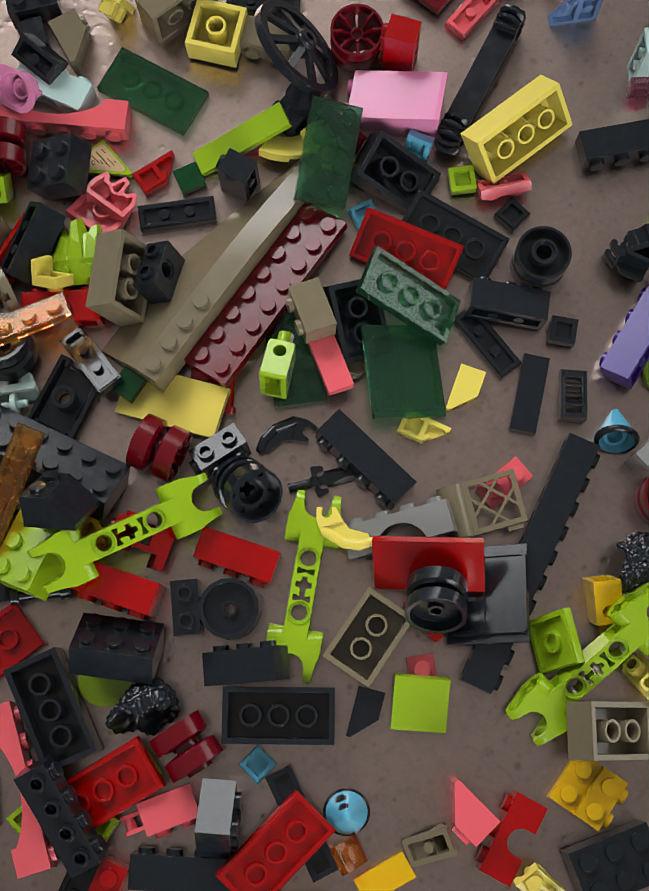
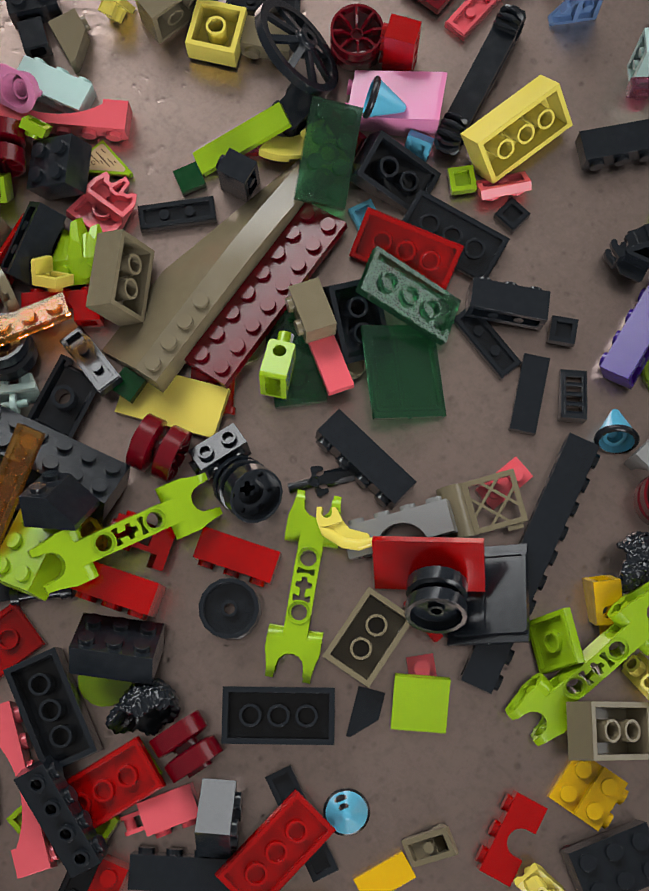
(35, 127): none -> lime plate
(39, 58): black slope -> none
(153, 91): clear green tile -> none
(155, 174): red tile -> none
(159, 272): black brick -> none
(185, 607): black brick -> none
(246, 664): black brick -> none
(257, 764): medium azure tile -> none
(285, 430): black piece -> none
(348, 855): clear orange plate -> none
(381, 100): none -> medium azure hat
(421, 429): light yellow tile -> none
(466, 386): light yellow tile -> none
(469, 815): coral slope -> none
(541, 258): black wheel -> none

